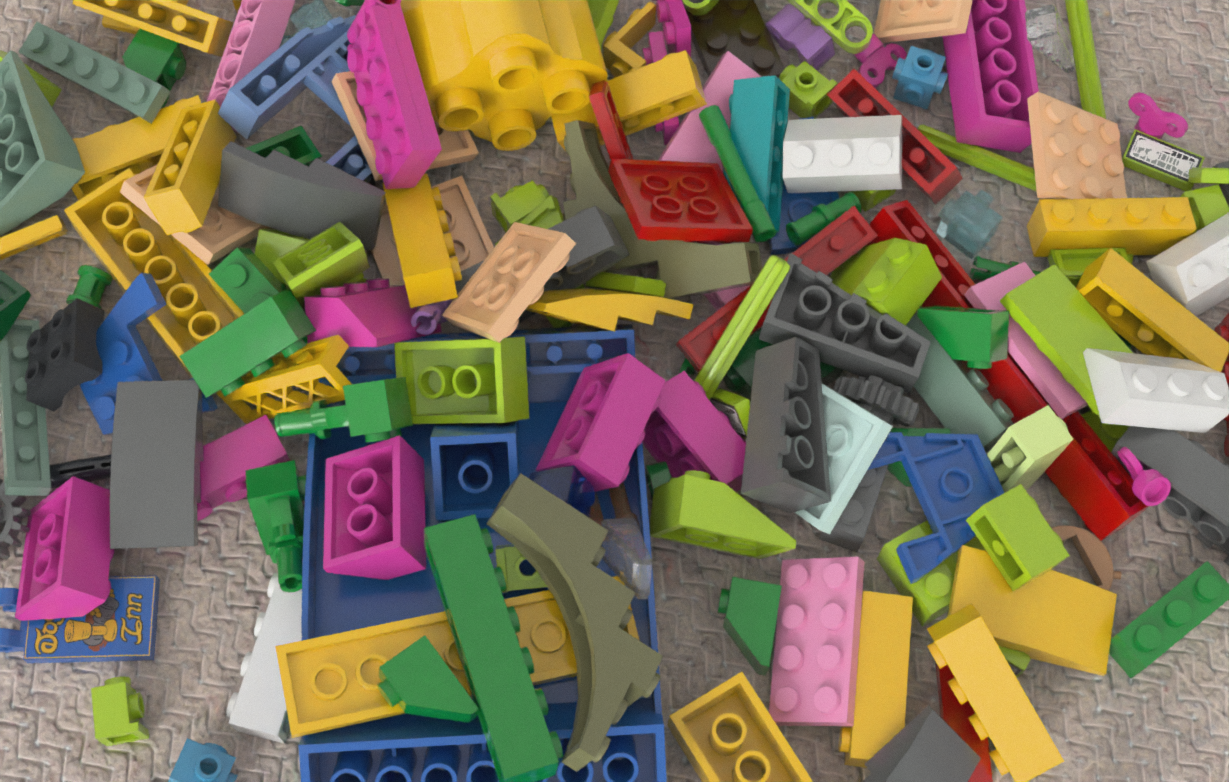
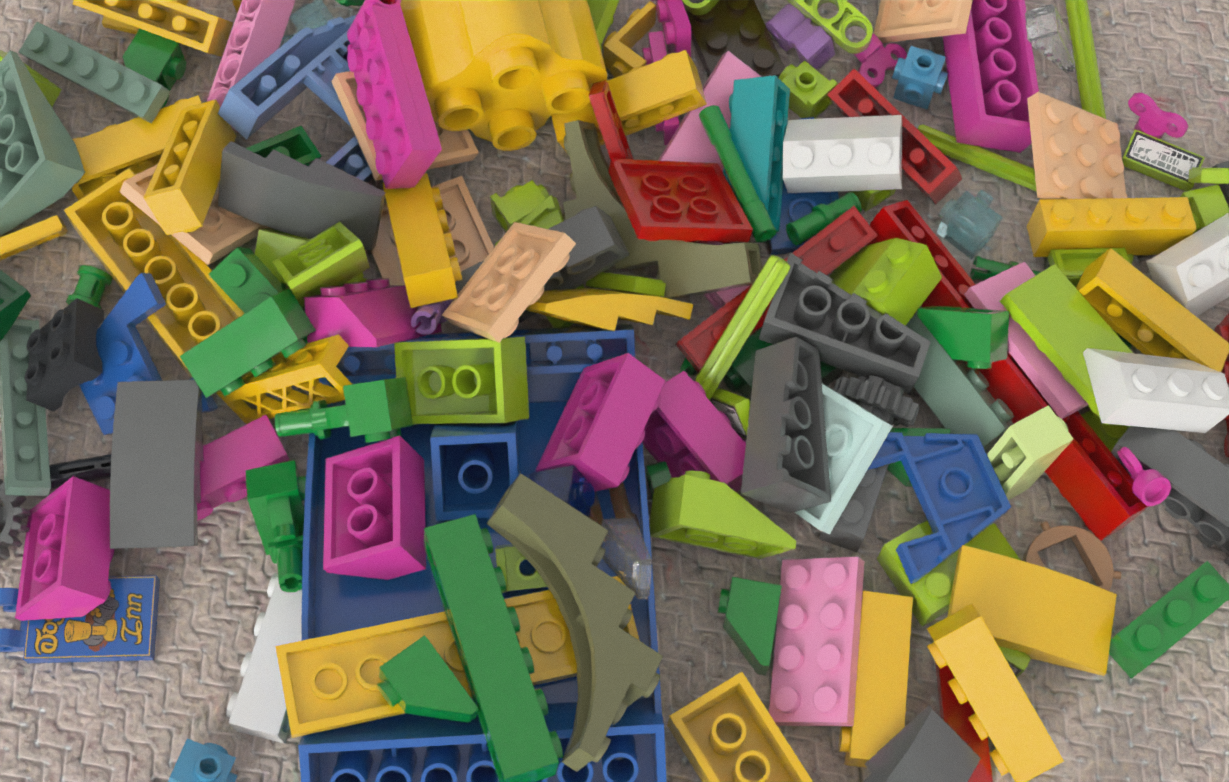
(118, 712): lime brick -> none
(1017, 537): lime brick -> none

